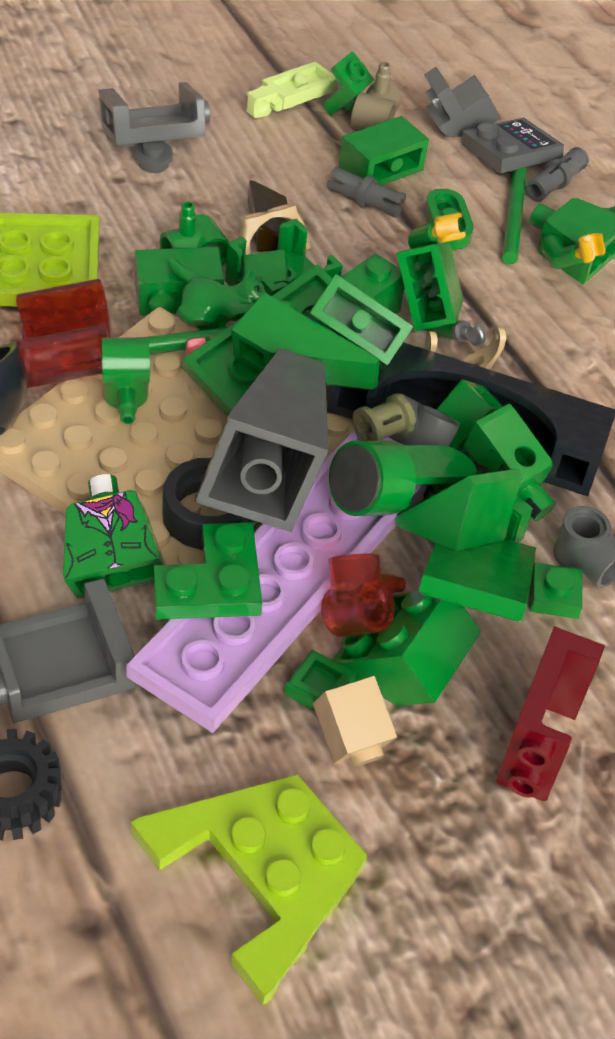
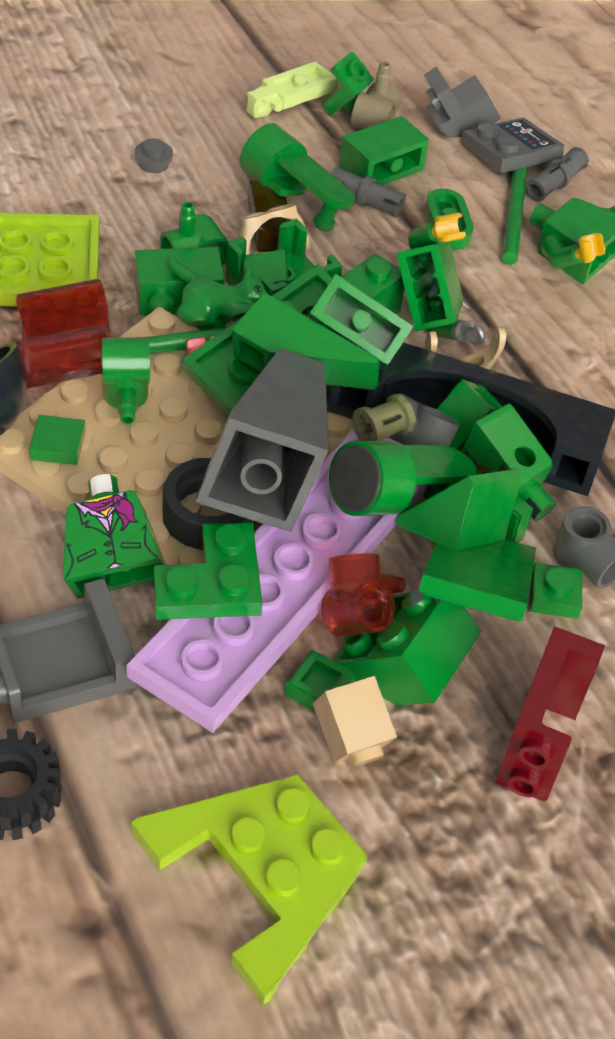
(57, 439): none -> green tile
(154, 123): dark grey panel -> none
(282, 164): none -> green piece

